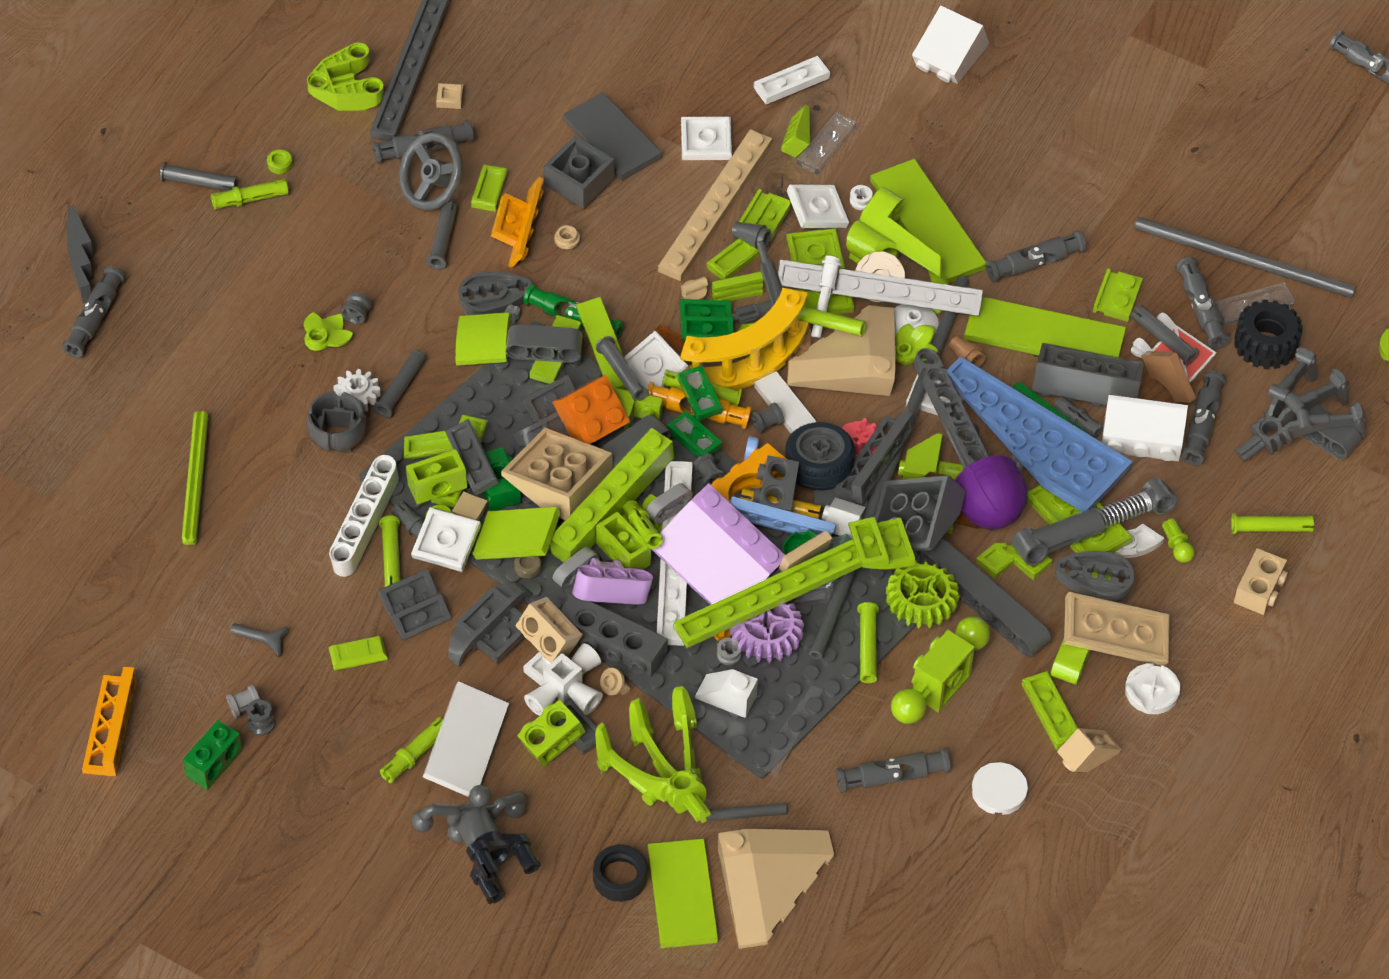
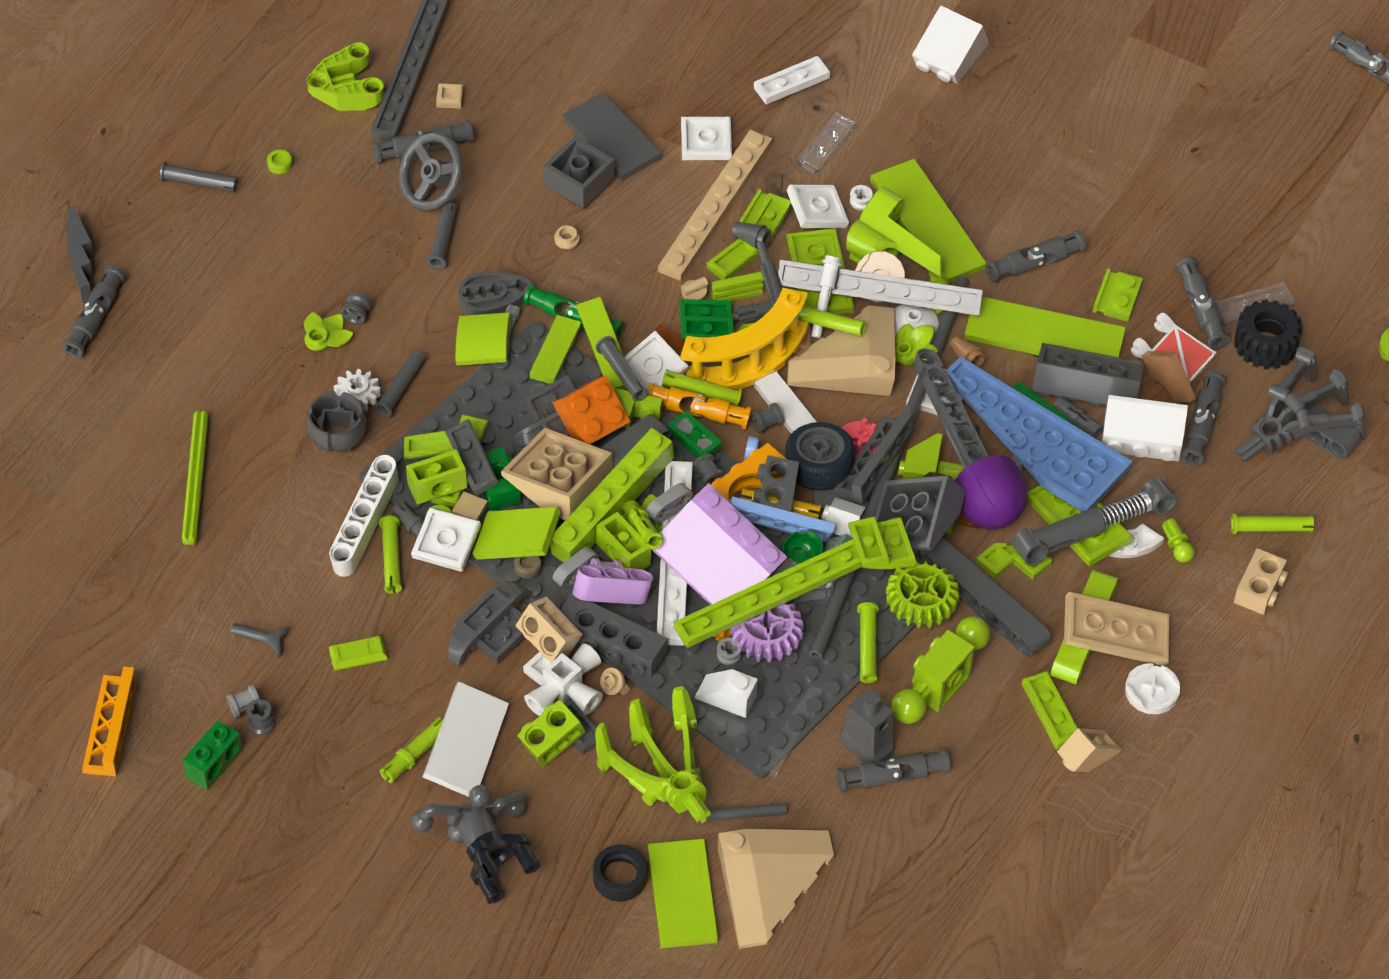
(238, 196): lime pin -> none
(414, 604): dark grey slope -> none
(489, 188): lime tile -> none
(515, 220): light orange bracket -> none
(544, 343): dark grey beam -> none
(699, 393): green piece -> none
(798, 133): lime slope -> none
(806, 551): tan tile -> none
(868, 728): none -> dark grey piece
(999, 788): white tile -> none
(1102, 563): dark grey piece -> none
(1165, 335): dark grey pin -> none
(1245, 257): dark grey piece -> none

